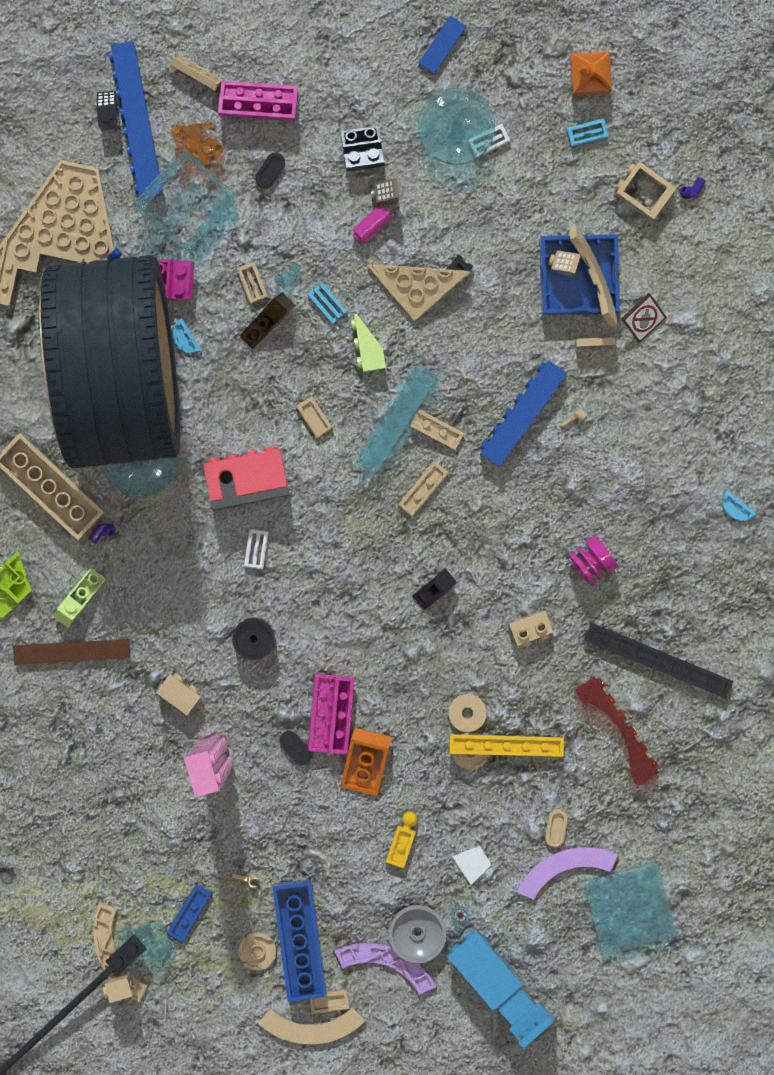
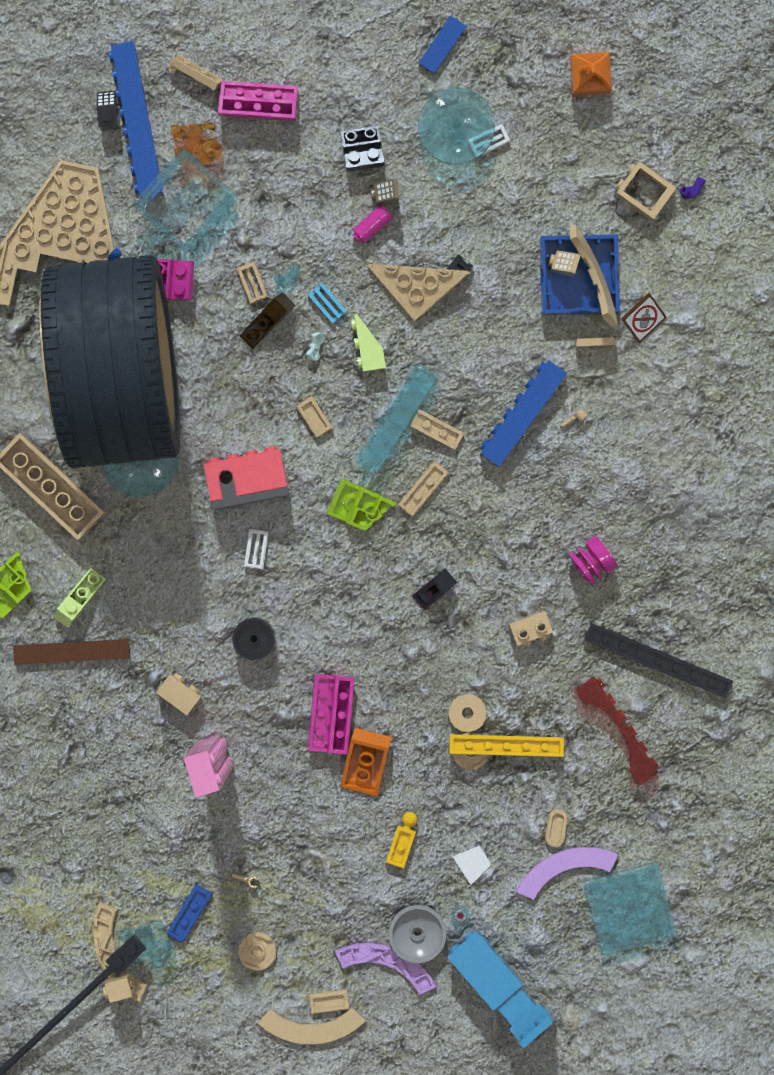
(102, 530): dark purple arm -> none
(184, 339): medium azure tile -> none
(270, 170): black tile -> none
(295, 747): black tile -> none
(299, 940): blue brick -> none
(313, 353): none -> light aqua piece
(357, 505): none -> lime slope
(576, 143): medium azure tile -> none
(735, 508): medium azure tile -> none

